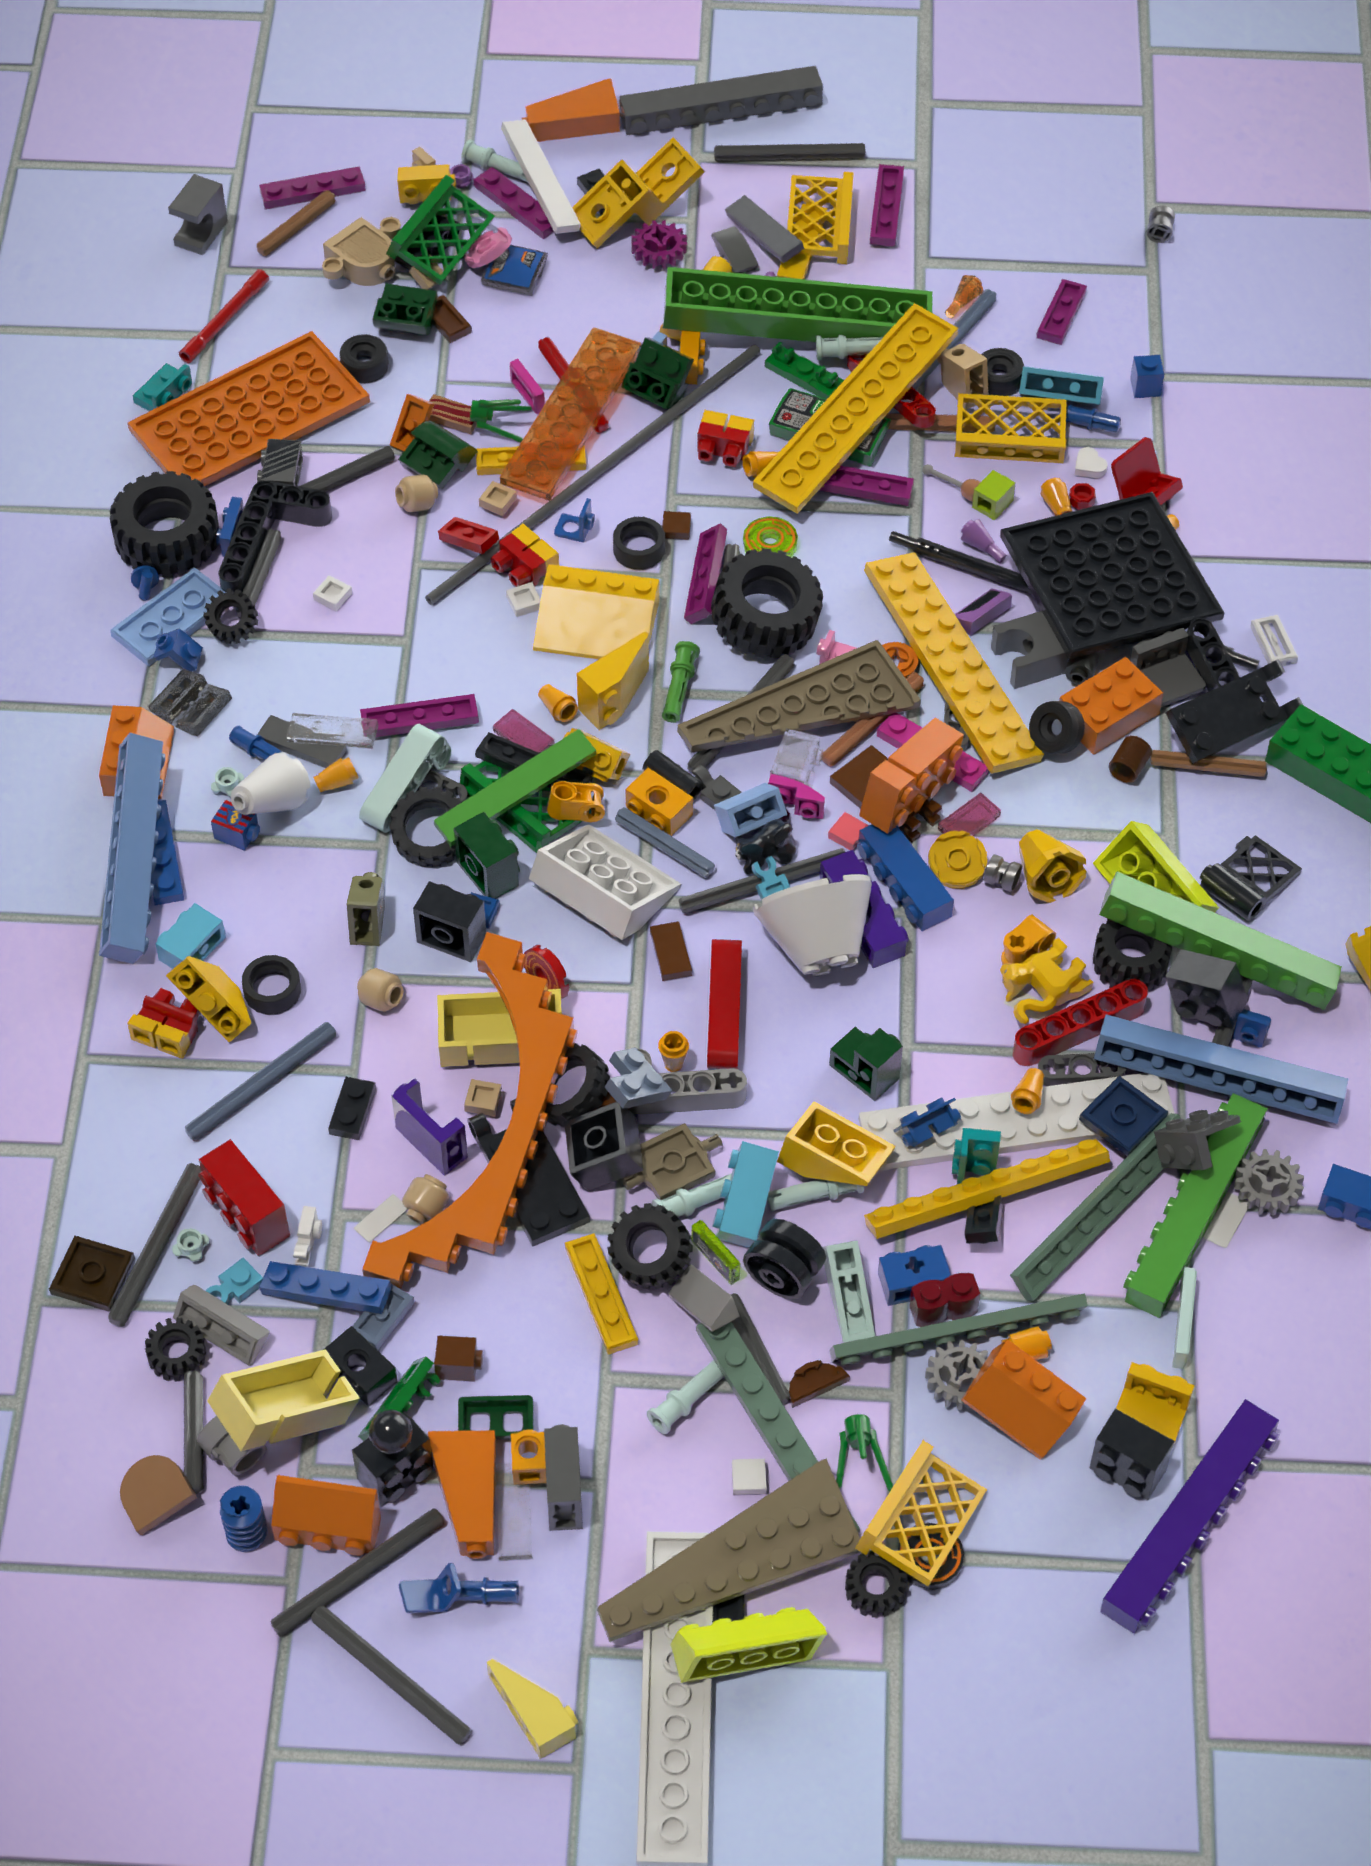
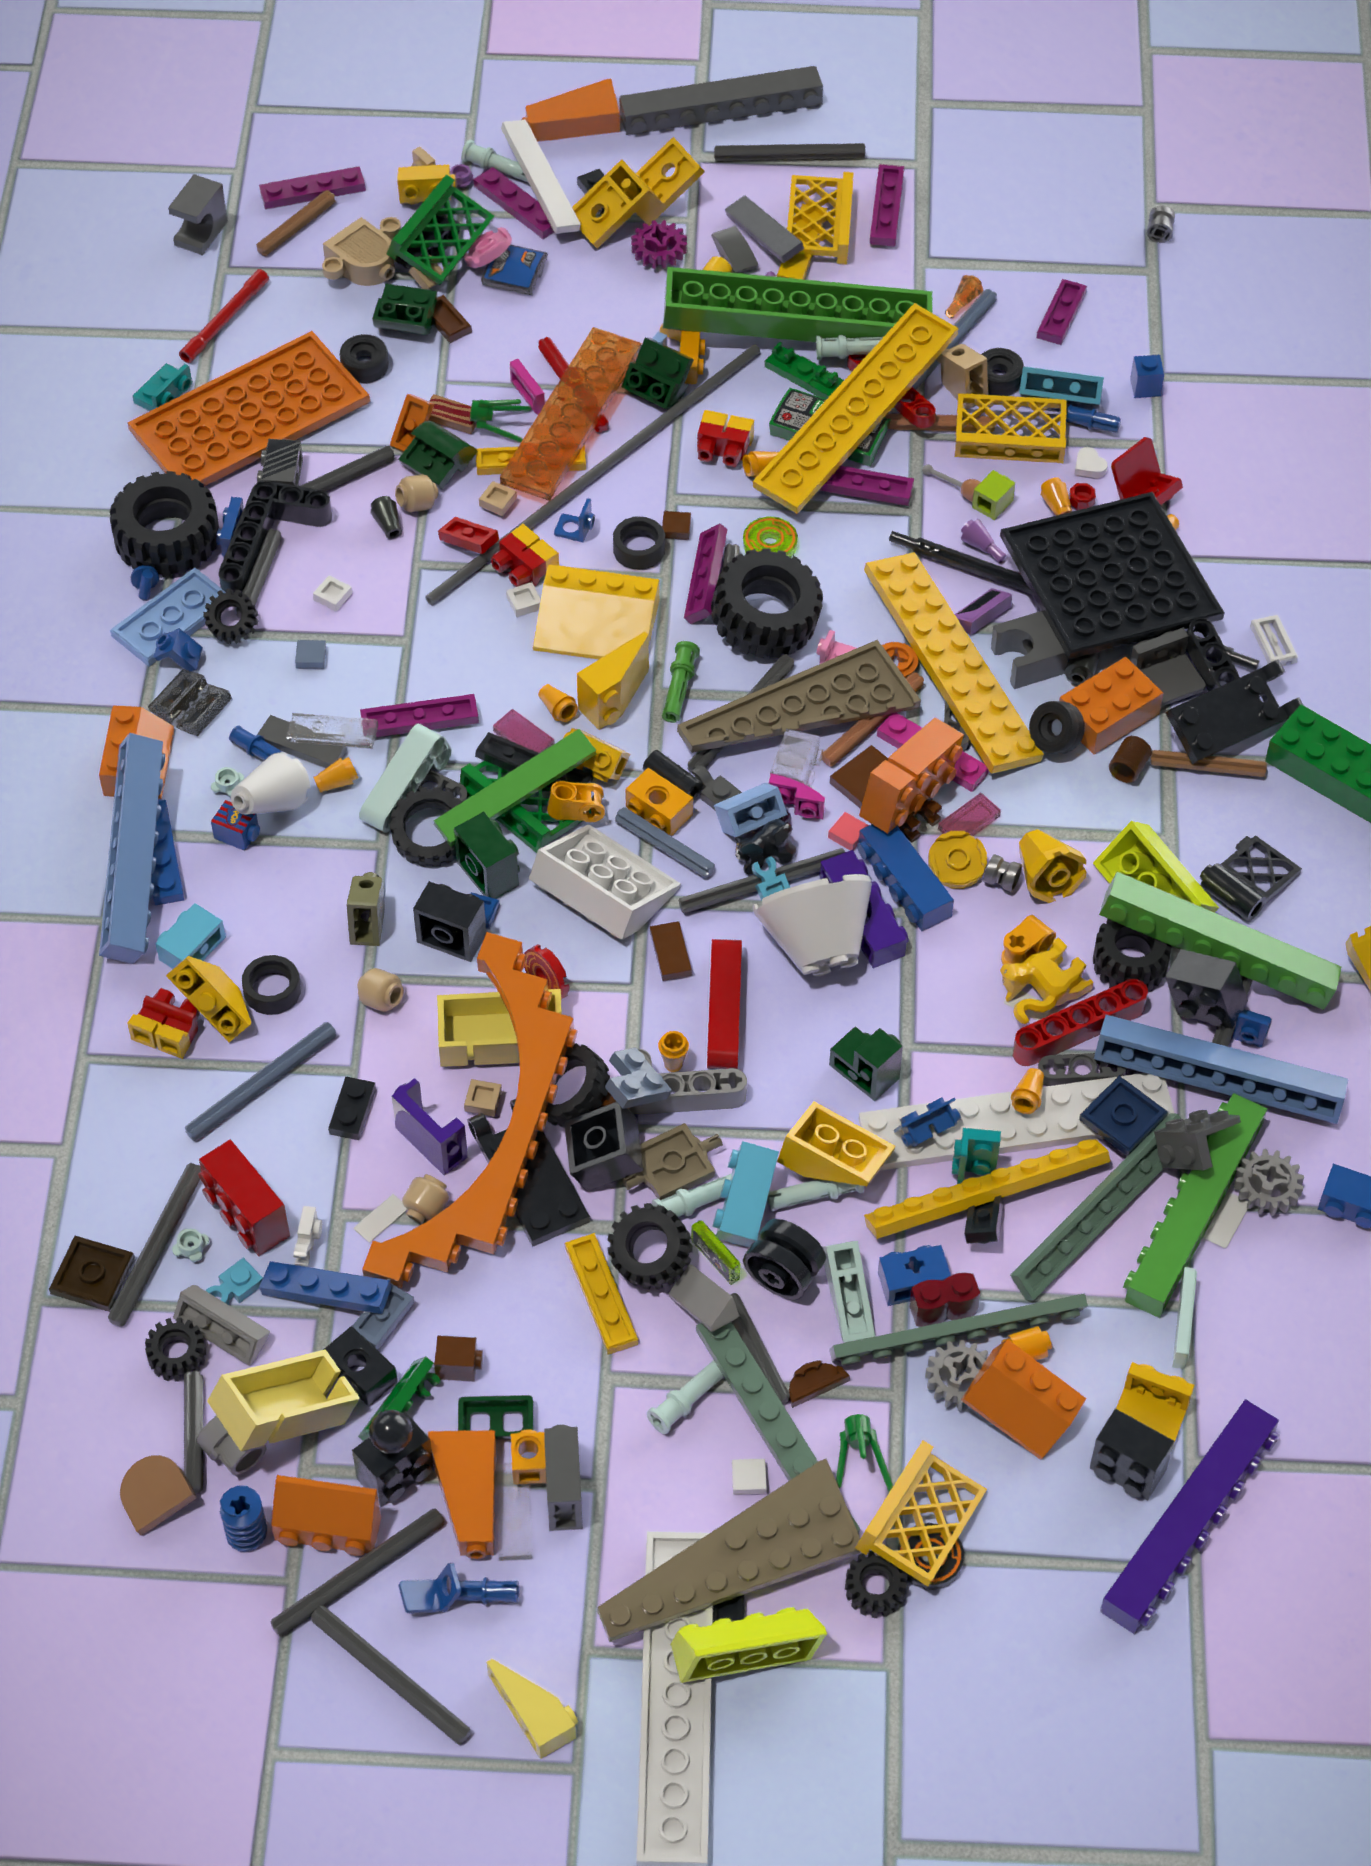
(310, 654): none -> sand blue tile
(386, 515): none -> pearl dark grey cone

